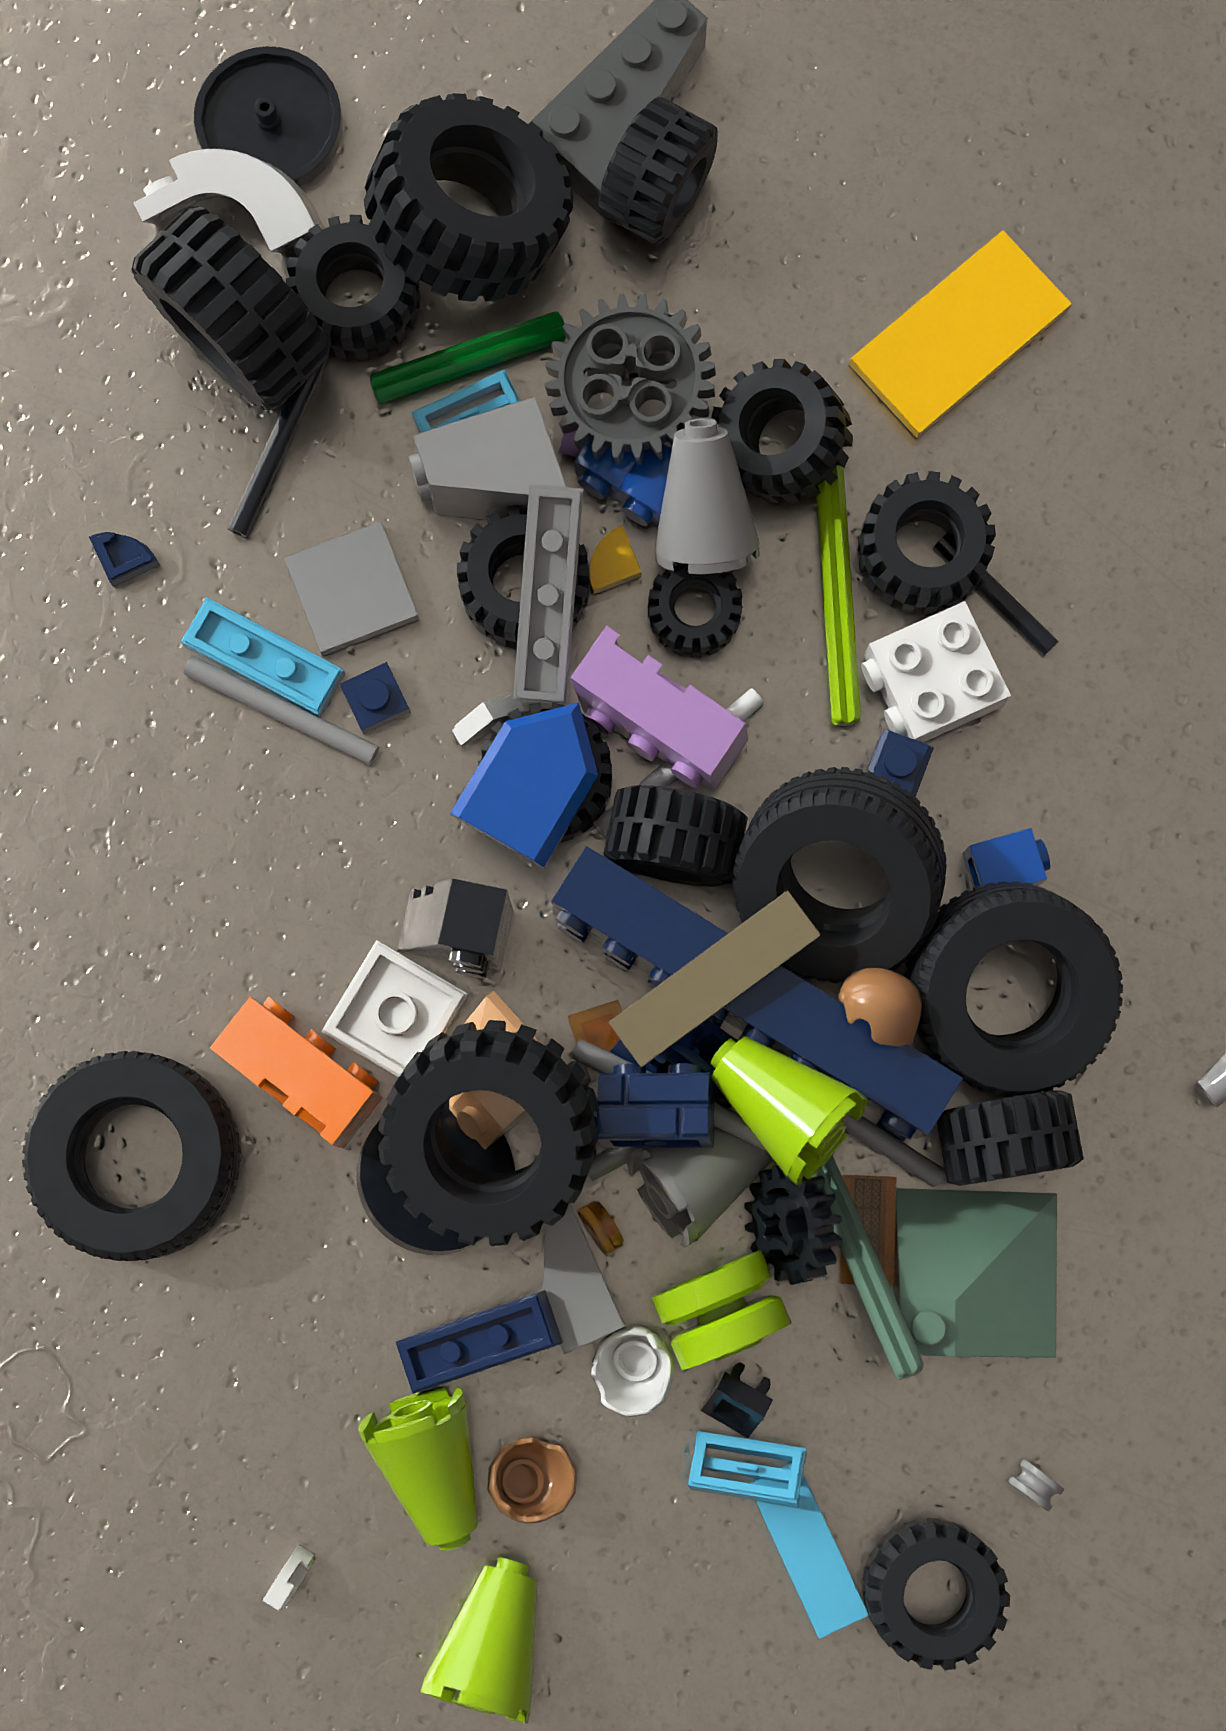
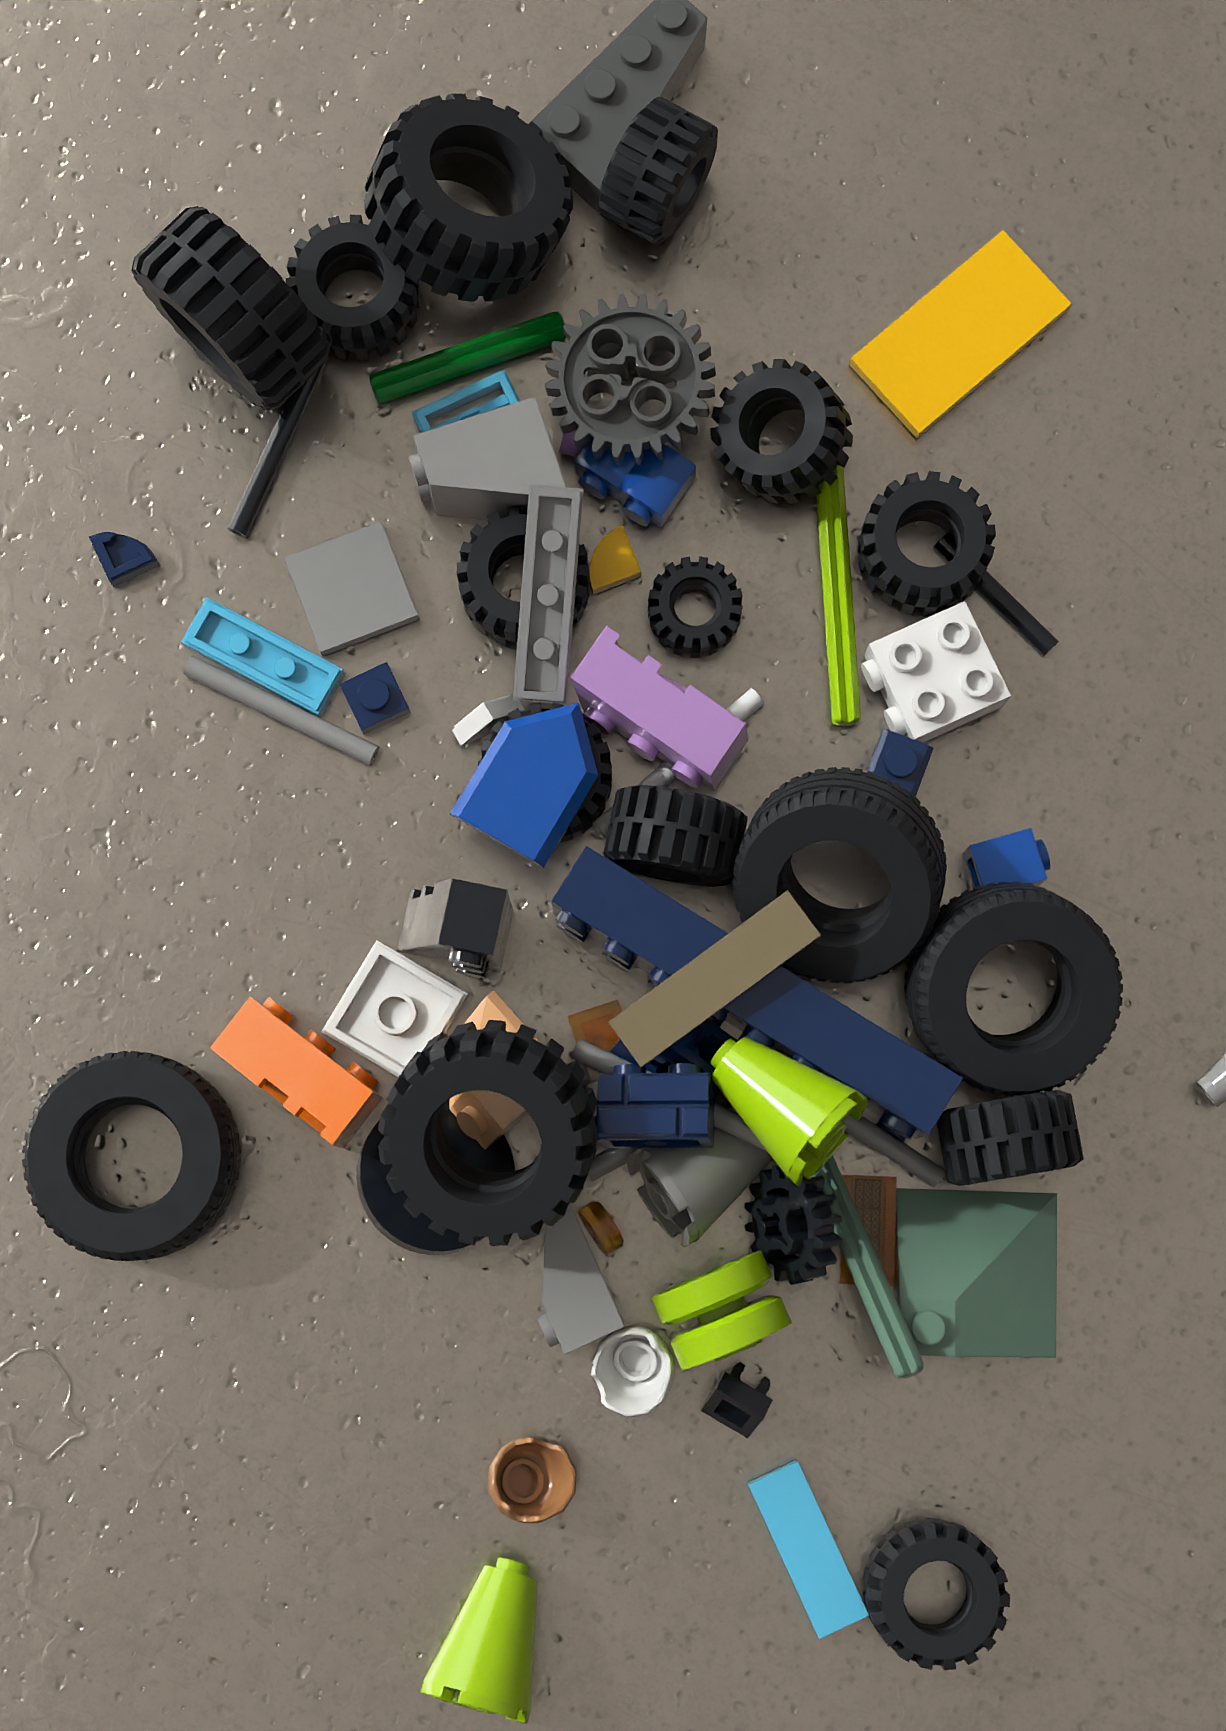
(266, 192): white arch -> none
(272, 109): black piece -> none
(289, 1578): white tile -> none
(428, 1463): lime cone -> none
(479, 1342): dark blue tile -> none
(705, 504): light grey cone -> none
(746, 1490): medium azure tile -> none
(886, 1002): medium nougat hair -> none
(1036, 1485): light grey bush -> none

